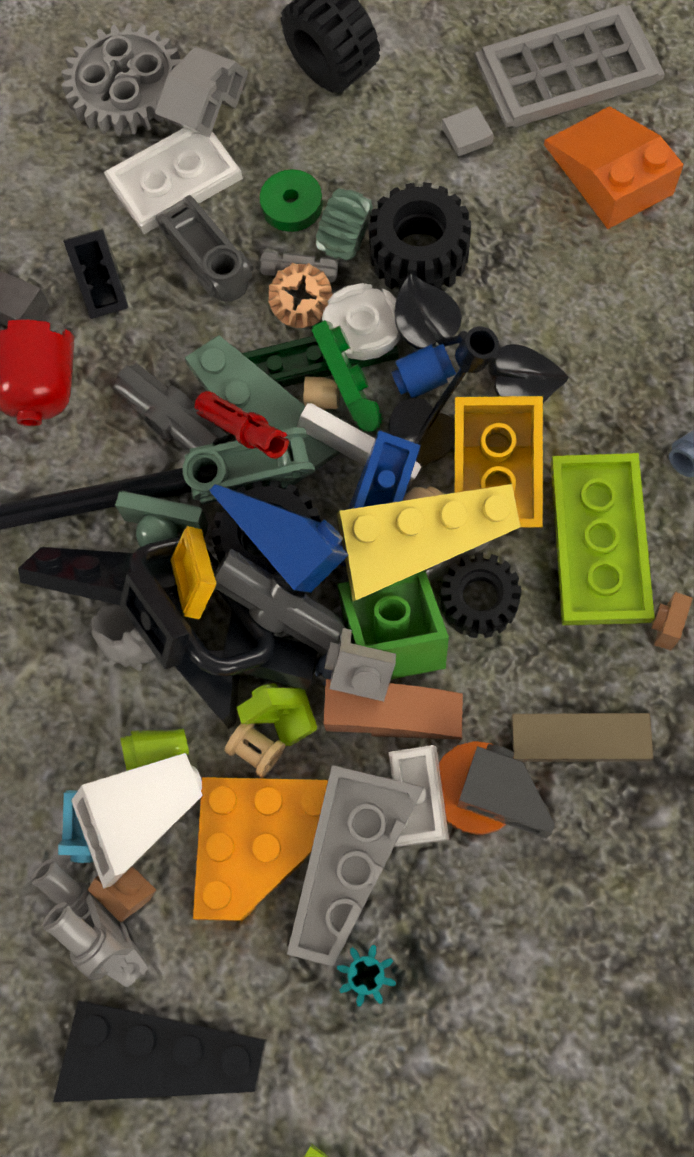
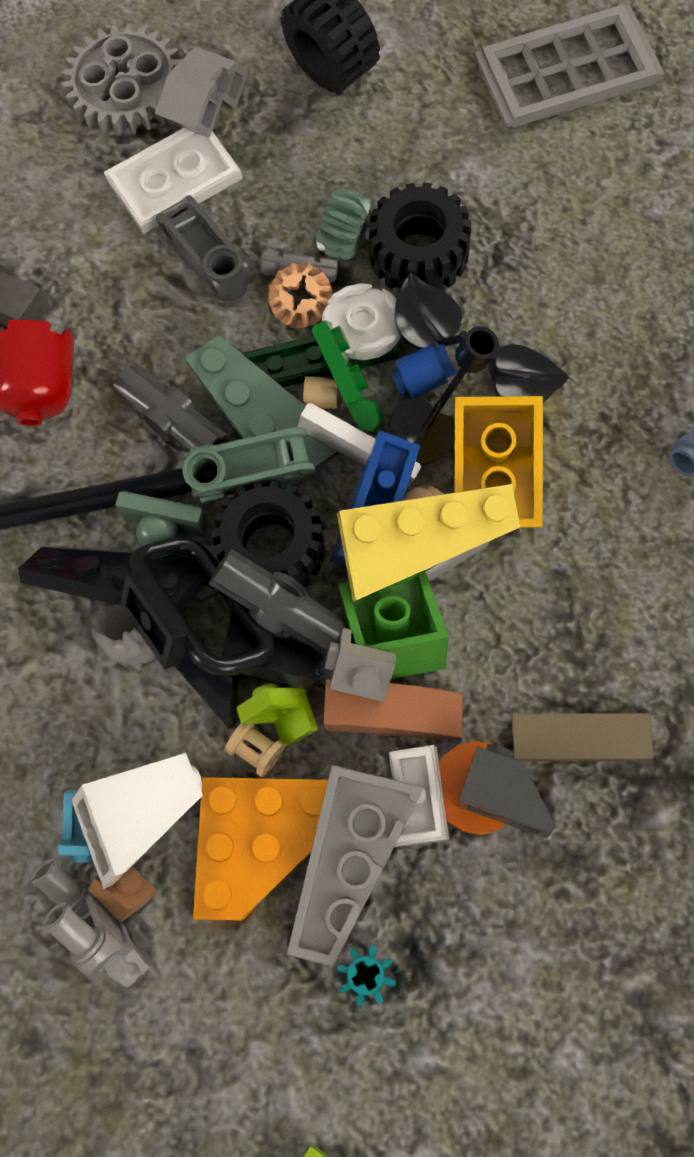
(96, 273): black slope -> none
(146, 1056): black wing -> none
(152, 746): lime cone -> none
(193, 572): yellow tile -> none
(249, 428): red pin -> none
(286, 186): green piece -> none
(294, 544): blue slope -> none
(467, 131): light grey tile -> none
(484, 570): black tyre -> none
(601, 540): lime plate -> none
(616, 164): orange slope -> none
(670, 620): medium nougat plate -> none

